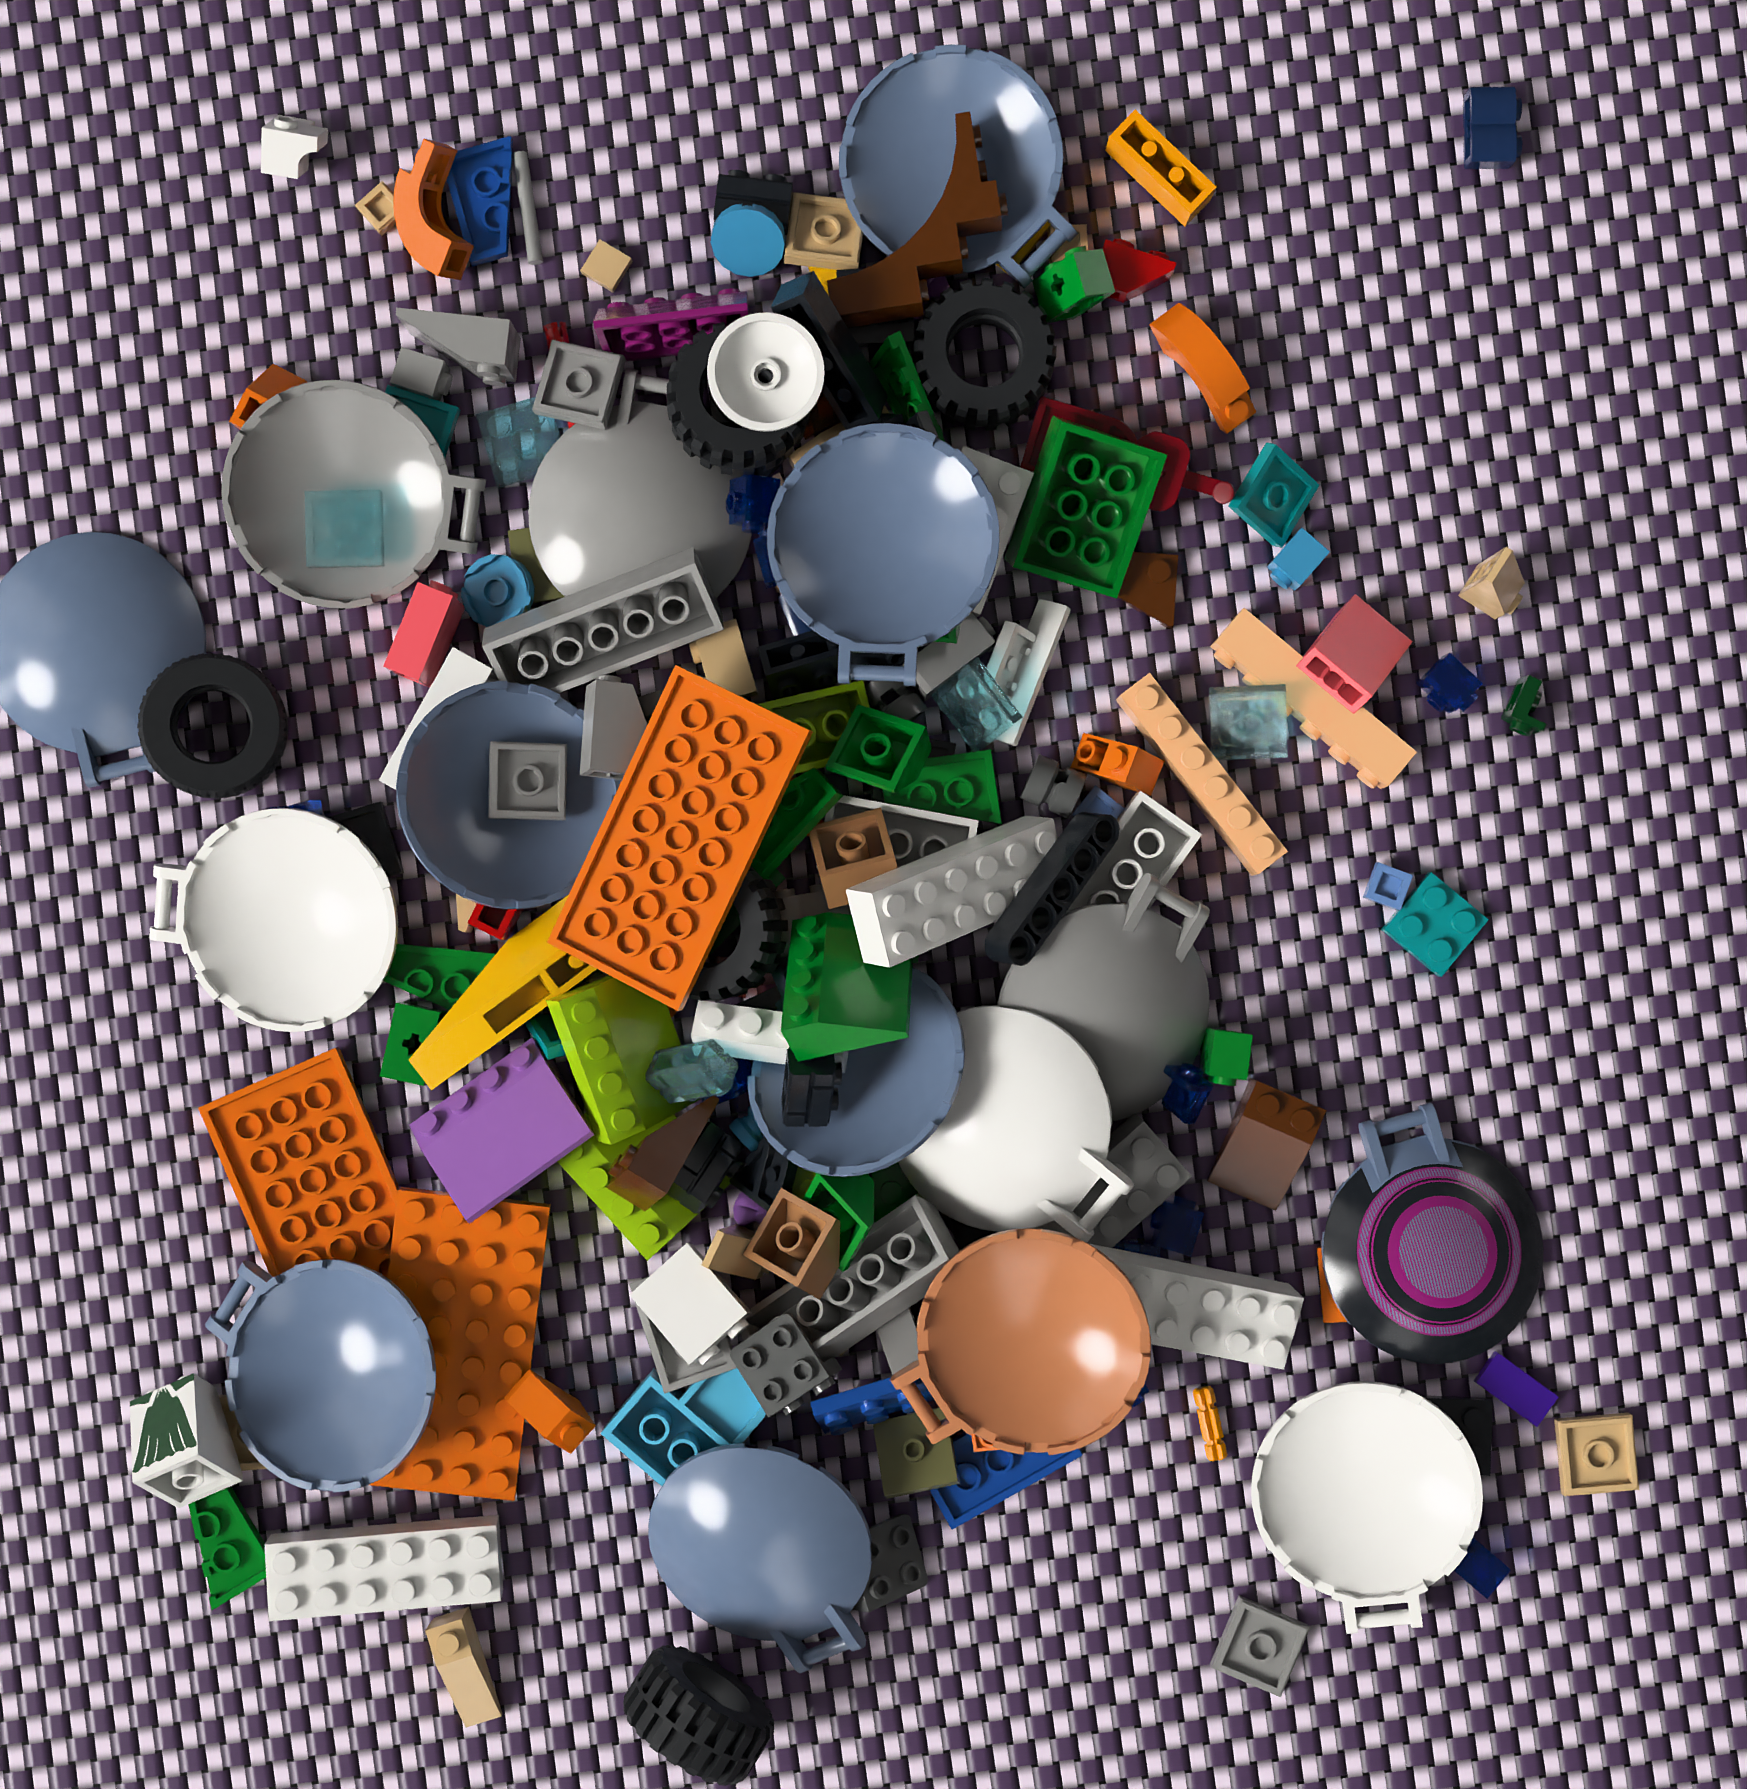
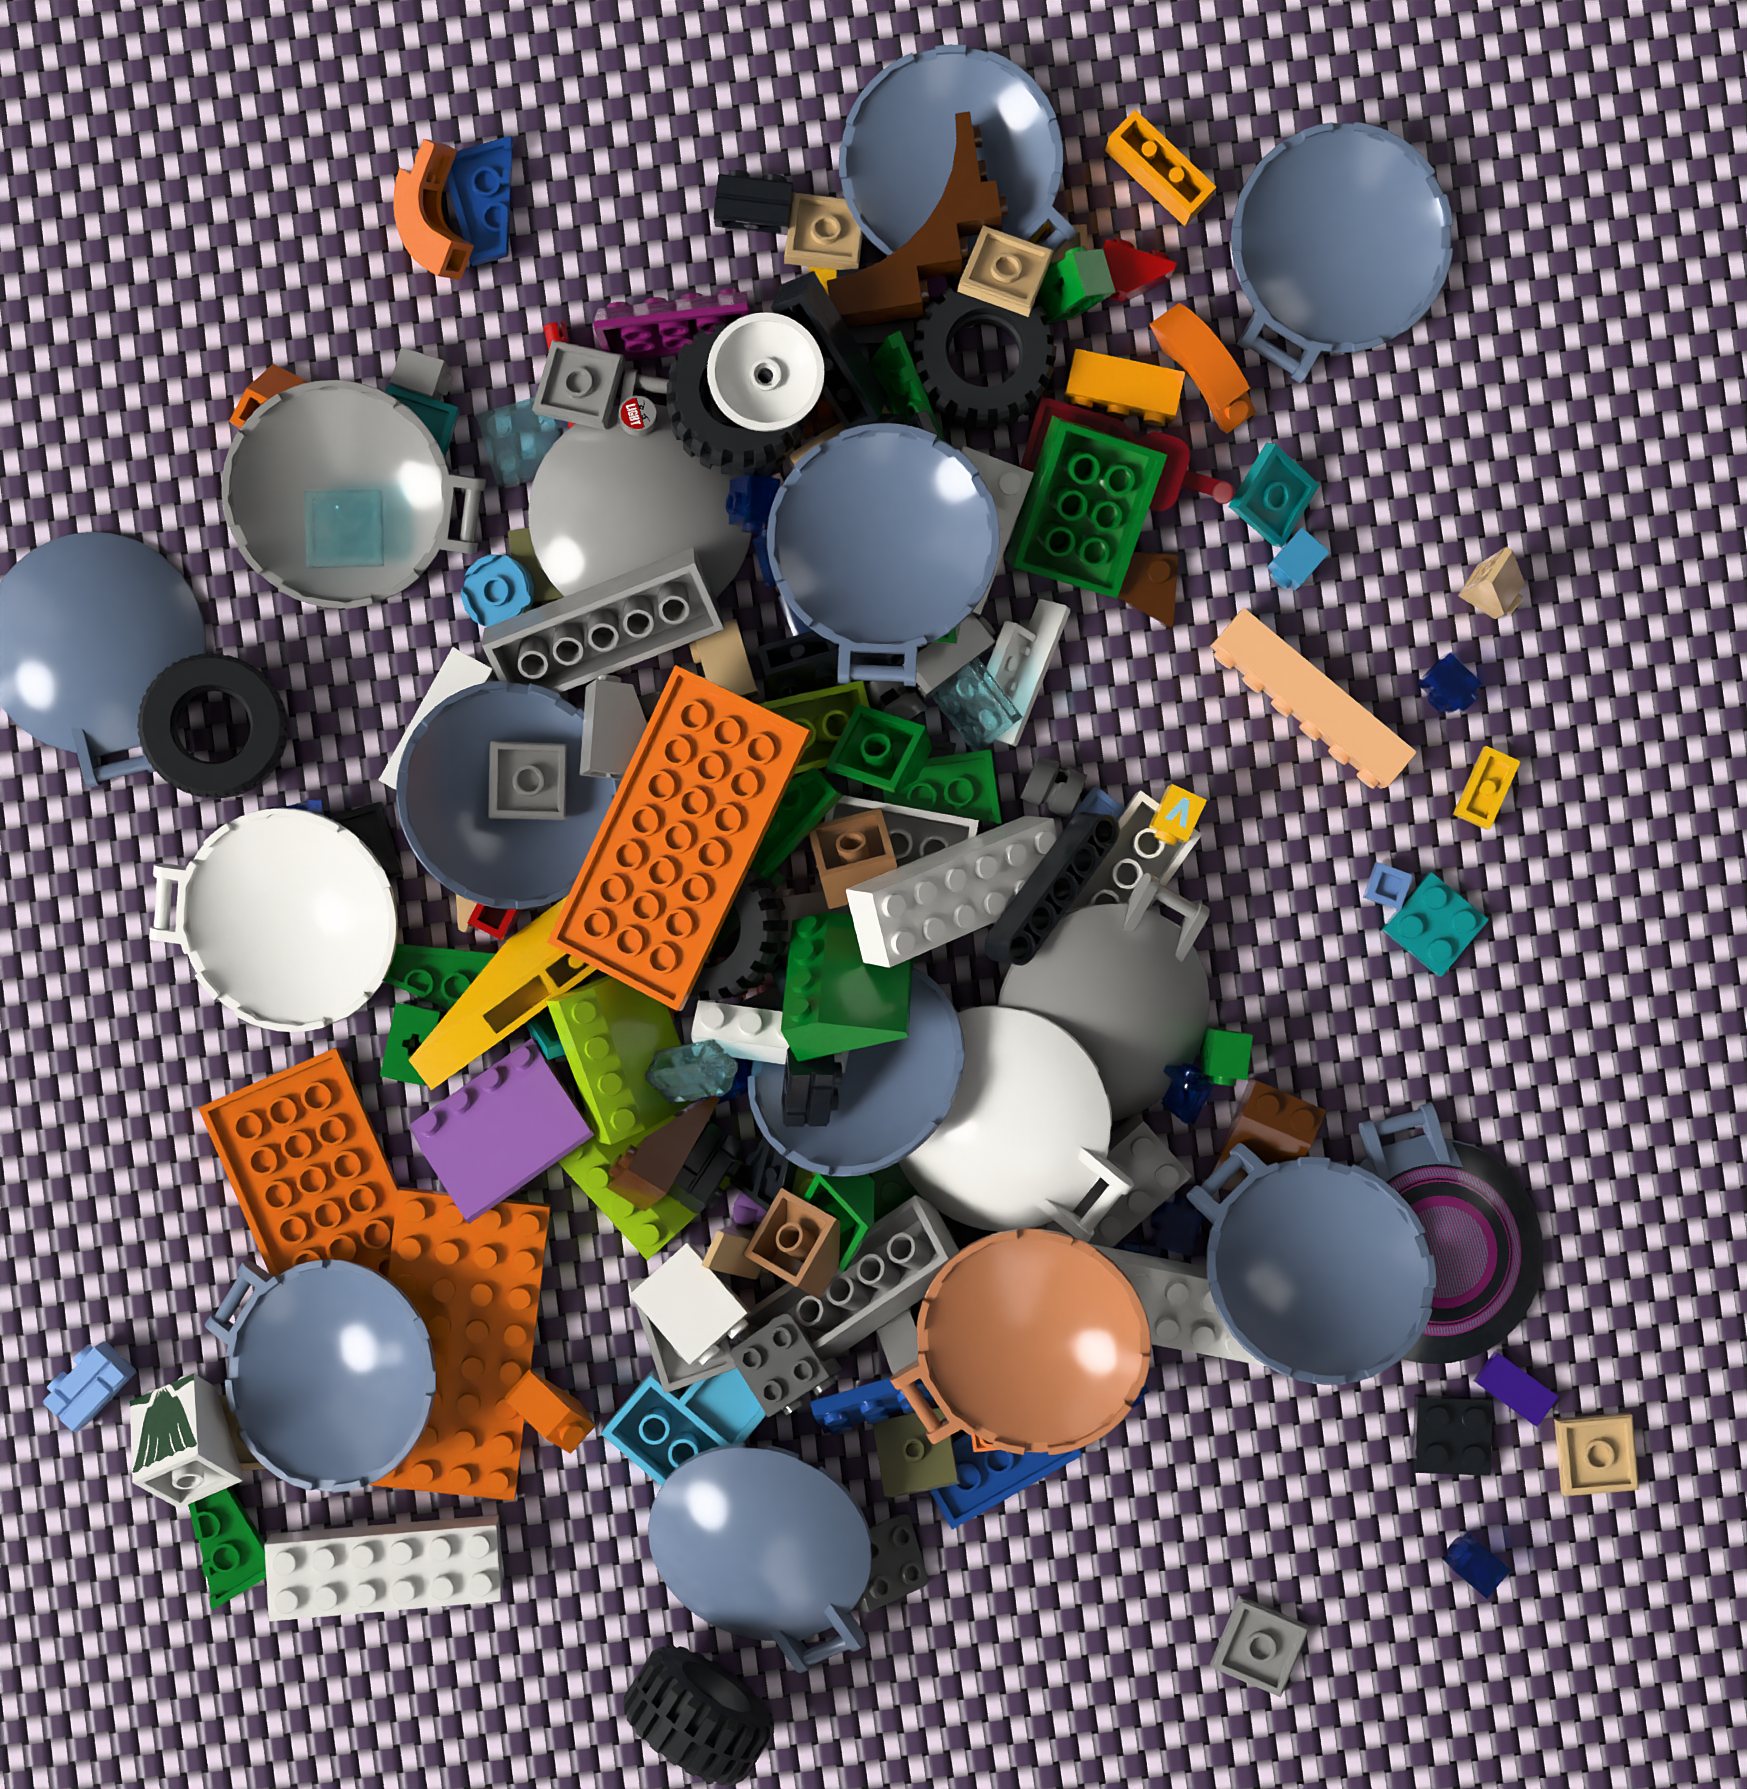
(88, 1386): none -> light blue brick
(287, 145): white brick -> none
(378, 208): tan tile -> none
(425, 633): coral brick -> none
(463, 1666): tan slope -> none
(476, 343): light grey slope -> none
(527, 207): light grey bar -> none
(606, 266): tan tile -> none
(637, 416): none -> tile
(747, 1130): dark azure wheel -> none
(748, 240): dark azure tile -> none
(1005, 271): none -> tan tile
(1117, 763): orange slope -> none
(1124, 387): none -> light orange brick
(1176, 815): none -> yellow brick
(1201, 775): light nougat brick -> none
(1210, 1423): light orange axle -> none
(1248, 722): clear light blue plate -> none
(1316, 1267): none -> sand blue dish
(1339, 242): none -> sand blue dish
(1354, 654): coral brick -> none
(1367, 1497): white dish -> none
(1486, 787): none -> yellow plate
(1491, 127): dark blue brick -> none
(1523, 700): dark green bracket -> none

